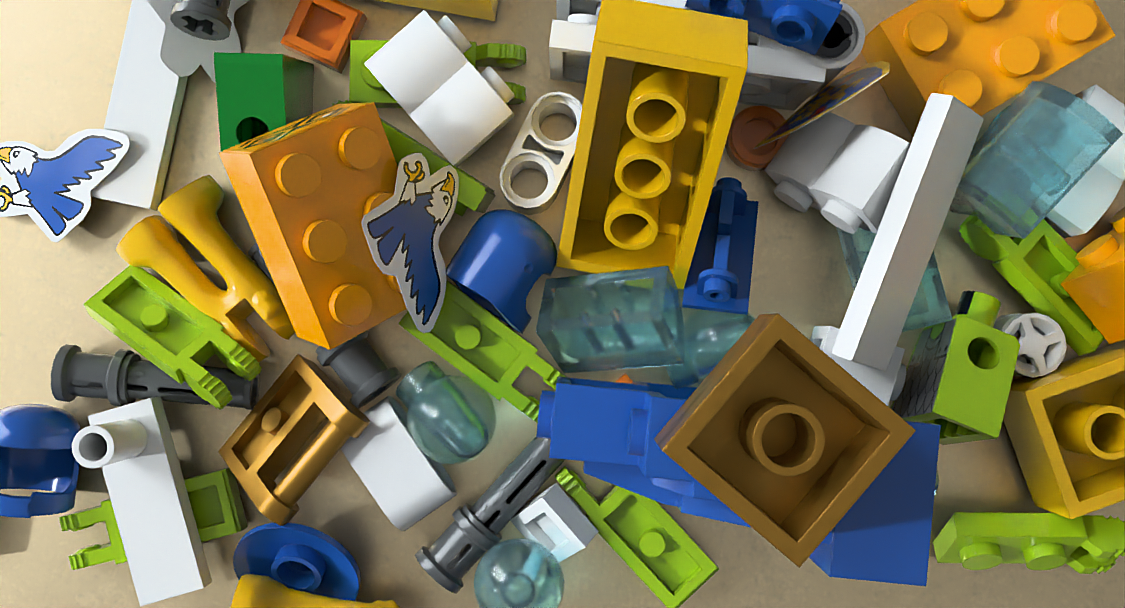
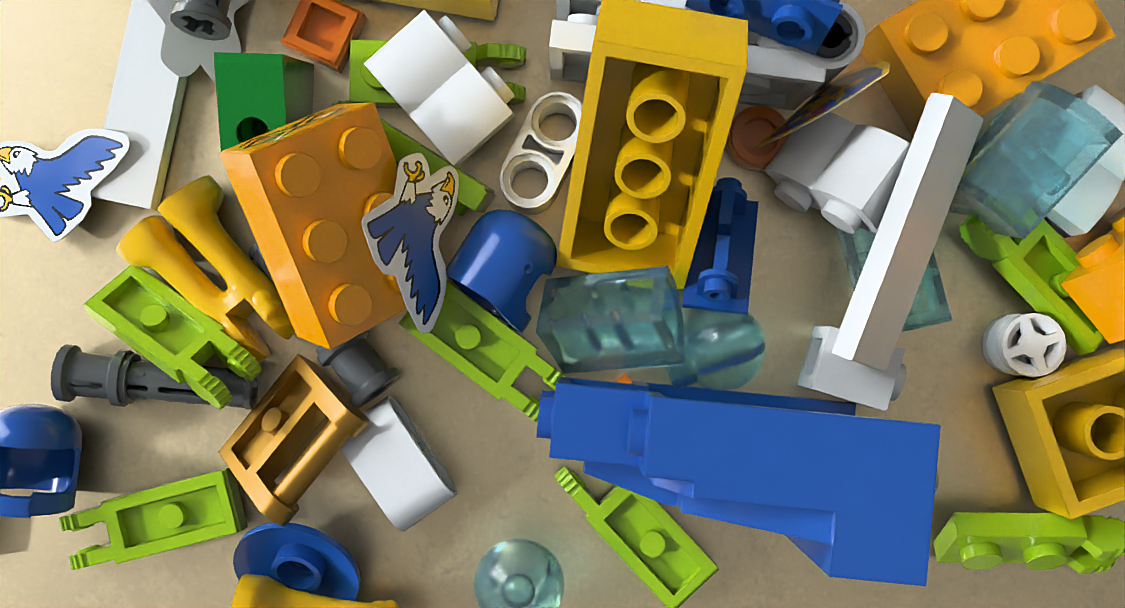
(146, 497): white piece -> none
(447, 414): clear light blue piece -> none
(478, 526): dark grey pin -> none
(555, 523): white plate -> none
(783, 436): pearl gold brick -> none
(961, 373): lime torso -> none

